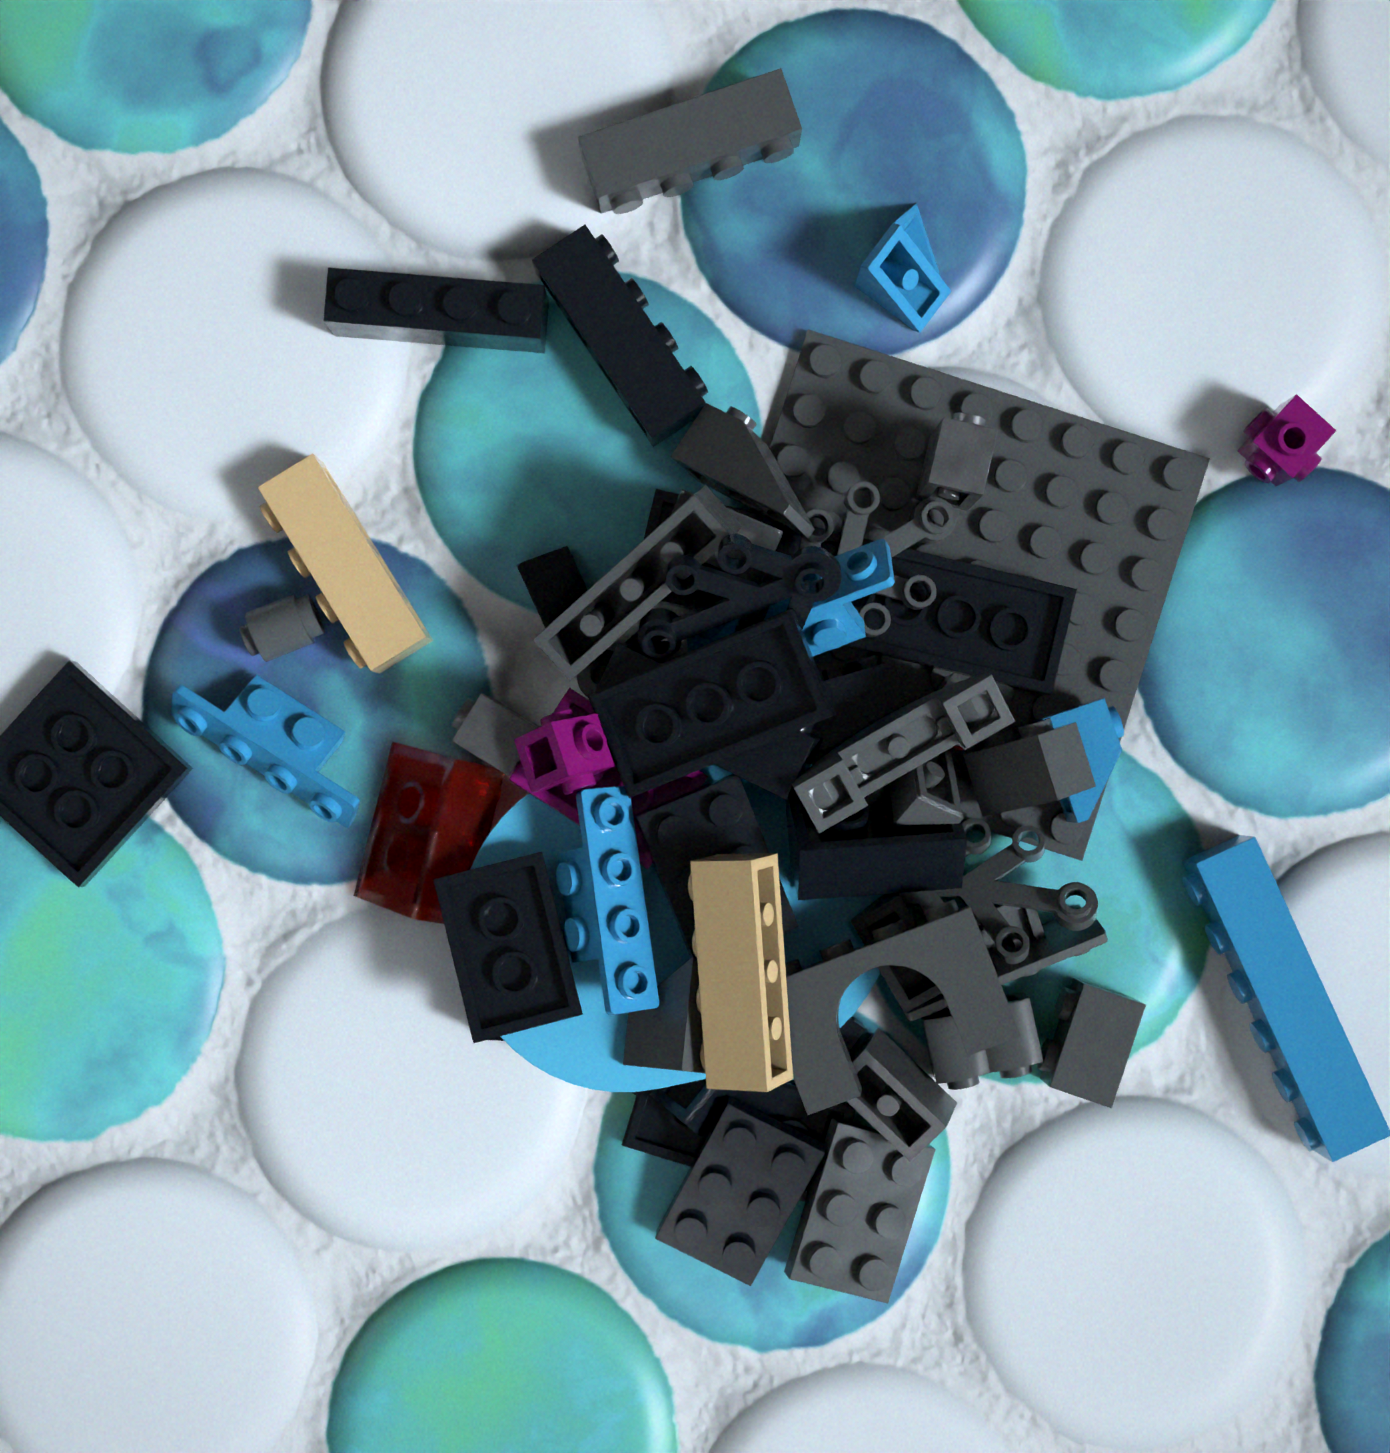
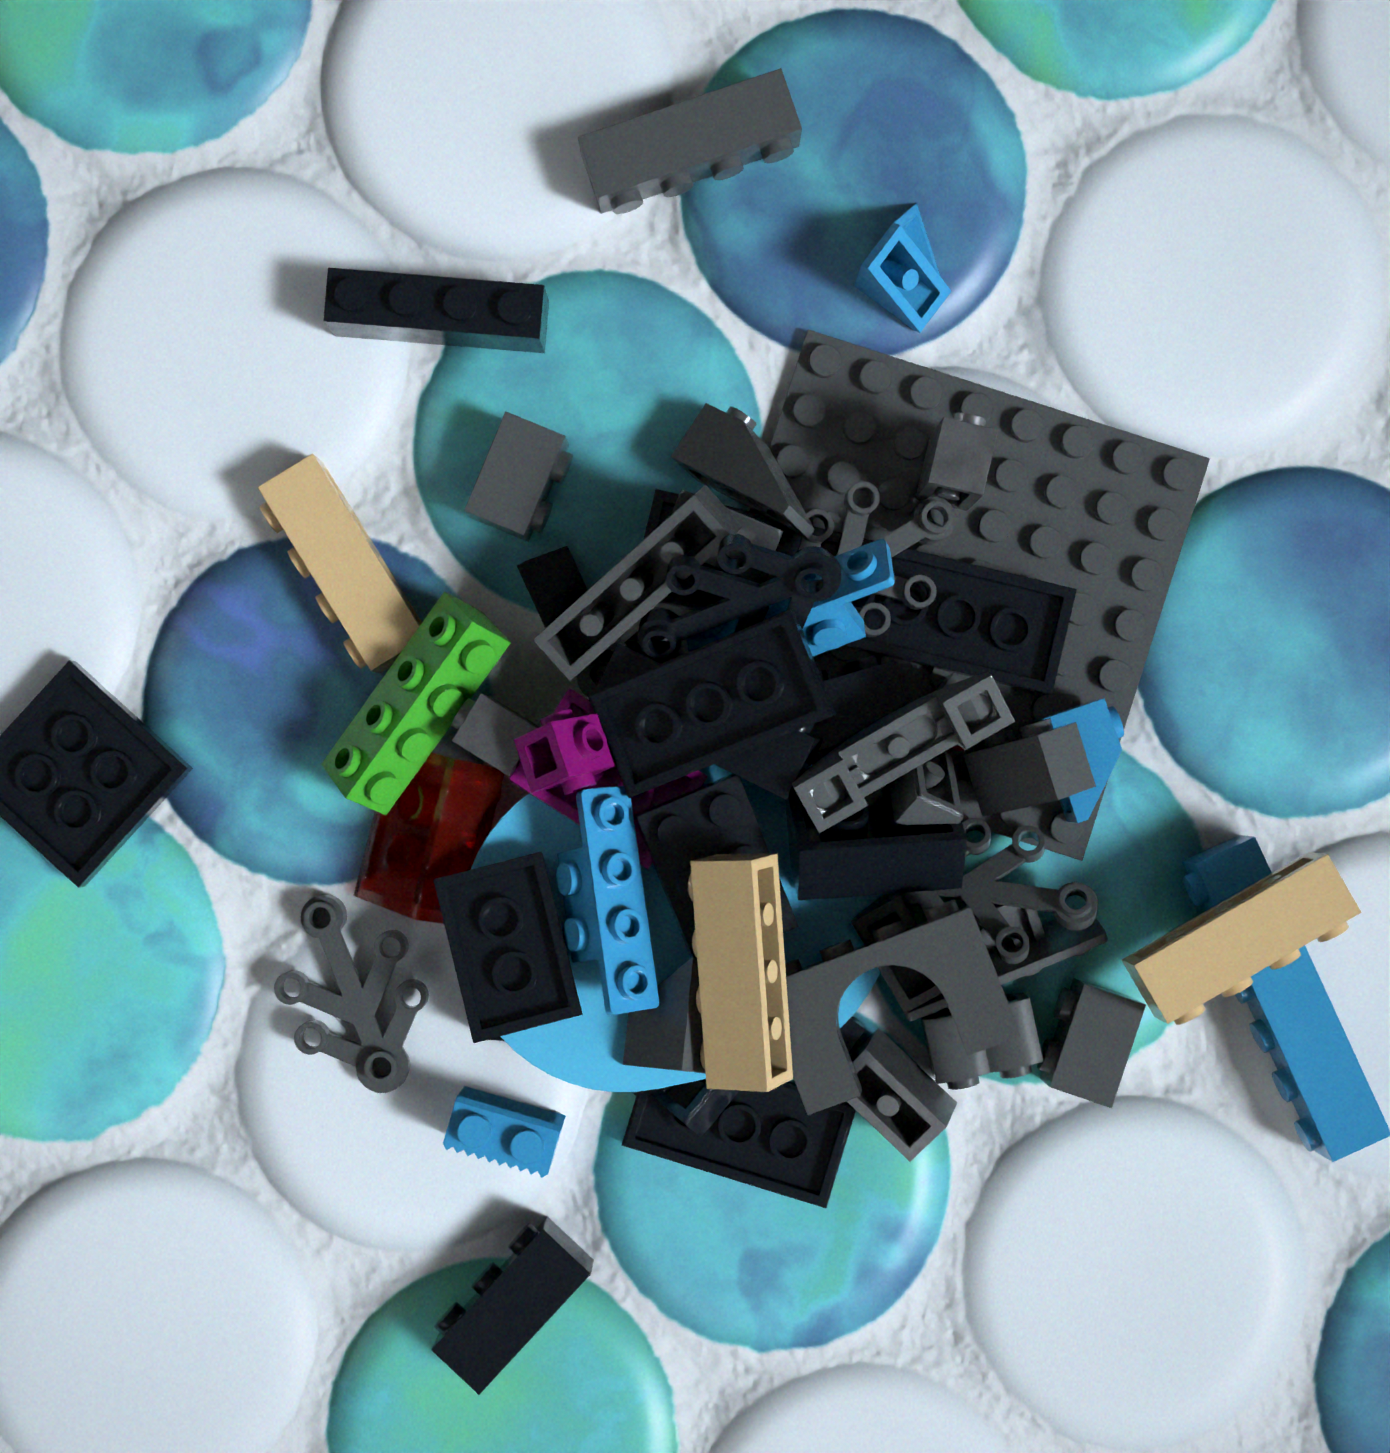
(274, 738): dark azure bracket -> none
(281, 627): dark grey brick -> none
(357, 1003): none -> dark grey plant
(414, 704): none -> bright green brick
(504, 1131): none -> dark azure brick
(511, 1303): none -> black brick
(519, 477): none -> dark grey brick
(620, 335): black brick -> none
(740, 1191): black plate -> none
(858, 1213): dark grey plate -> none
(1241, 937): none -> tan brick
(1285, 442): magenta brick -> none

